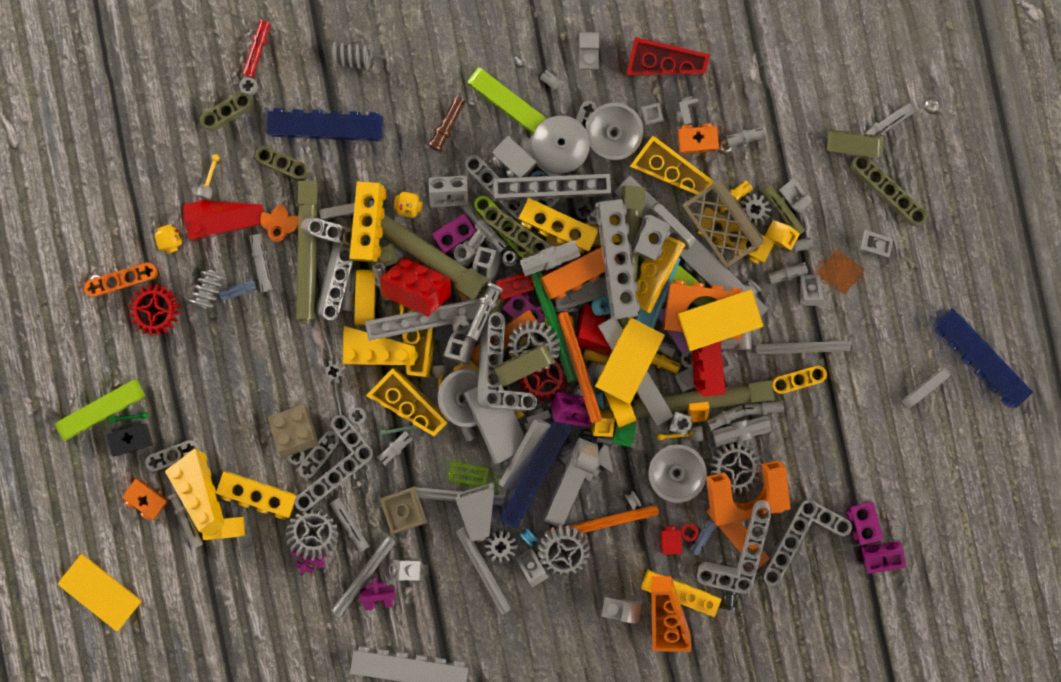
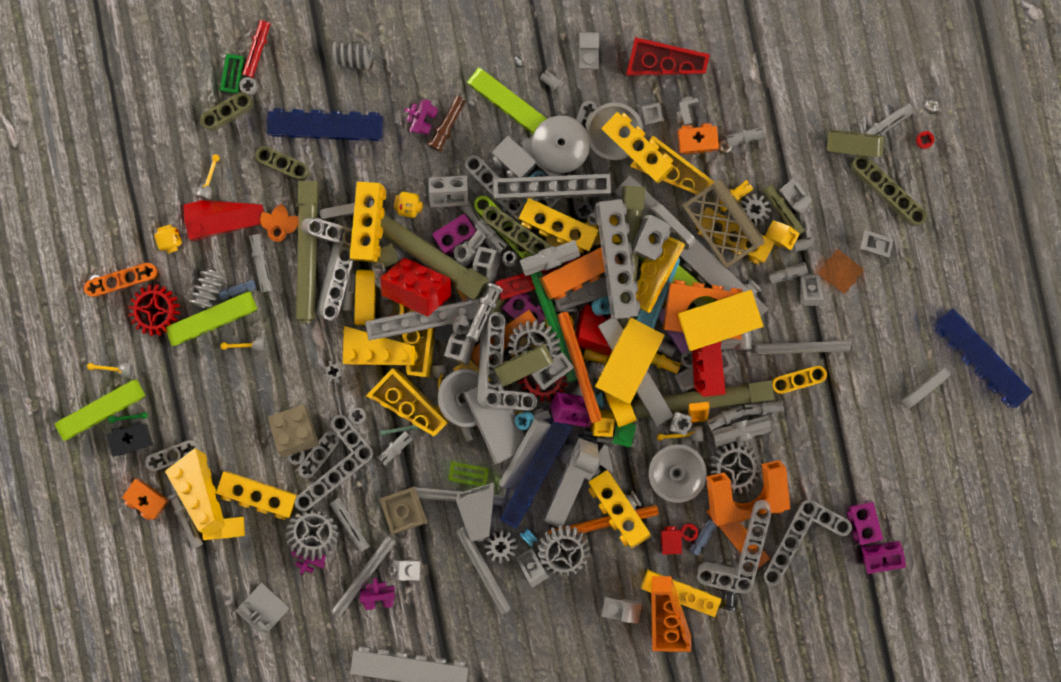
(99, 592): yellow tile -> none
(125, 370): none -> hinge
(211, 319): none -> lime beam
(225, 72): none -> green tile
(258, 344): none -> hinge
(262, 609): none -> light grey hinge
(424, 109): none -> magenta hips
(519, 420): none -> medium azure bush
(552, 372): none -> light grey slope
(606, 482): none -> yellow brick
(613, 130): none -> yellow brick
(919, 142): none -> red bush

